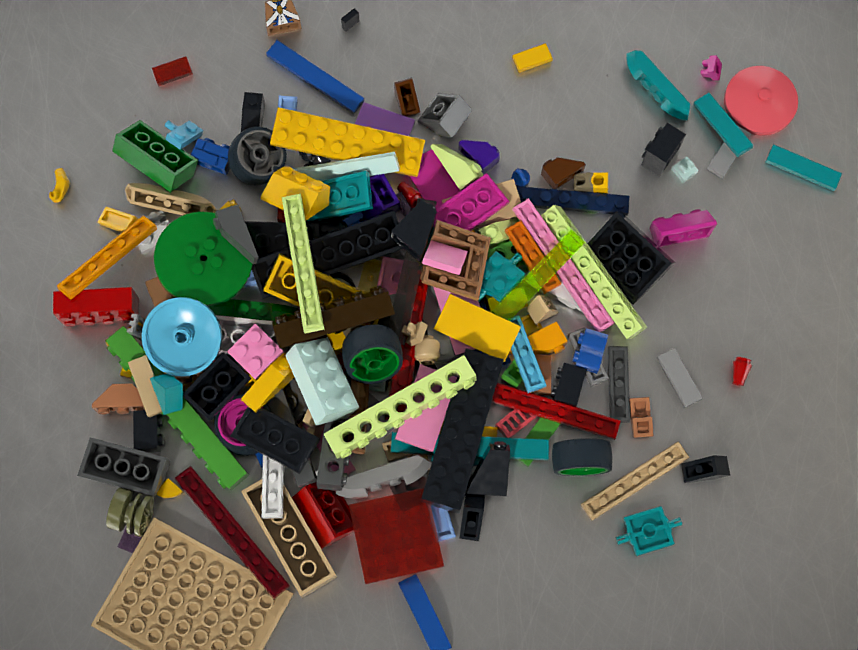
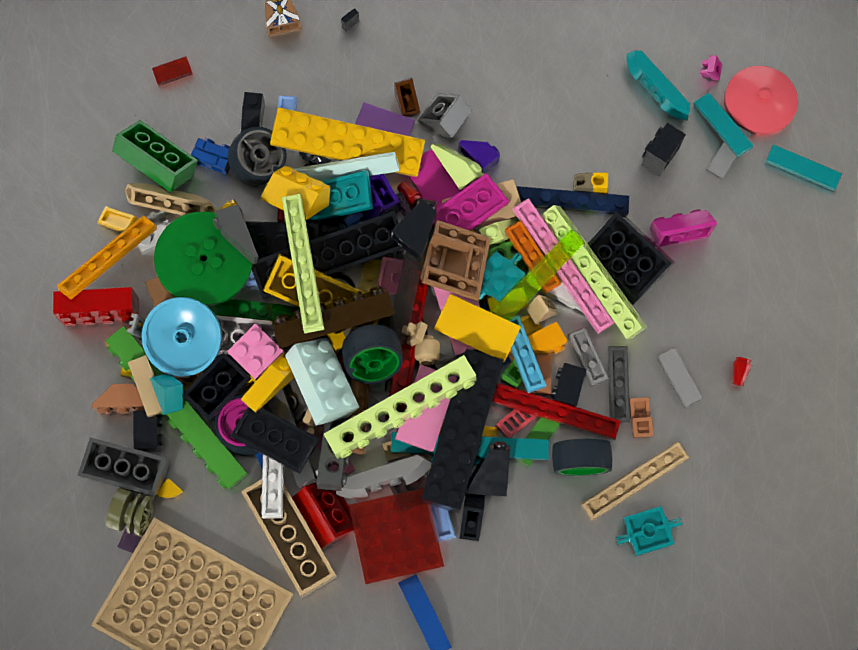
(61, 186): yellow arm -> none
(182, 135): medium azure plate -> none
(232, 532): dark red tile -> none
(315, 76): blue tile -> none
(445, 257): bright pink tile -> none
(521, 177): blue tile -> none
(532, 58): yellow tile -> none
(561, 171): reddish brown slope -> none
(591, 350): blue brick -> none
(684, 169): light aqua tile -> none
(705, 469): black slope -> none

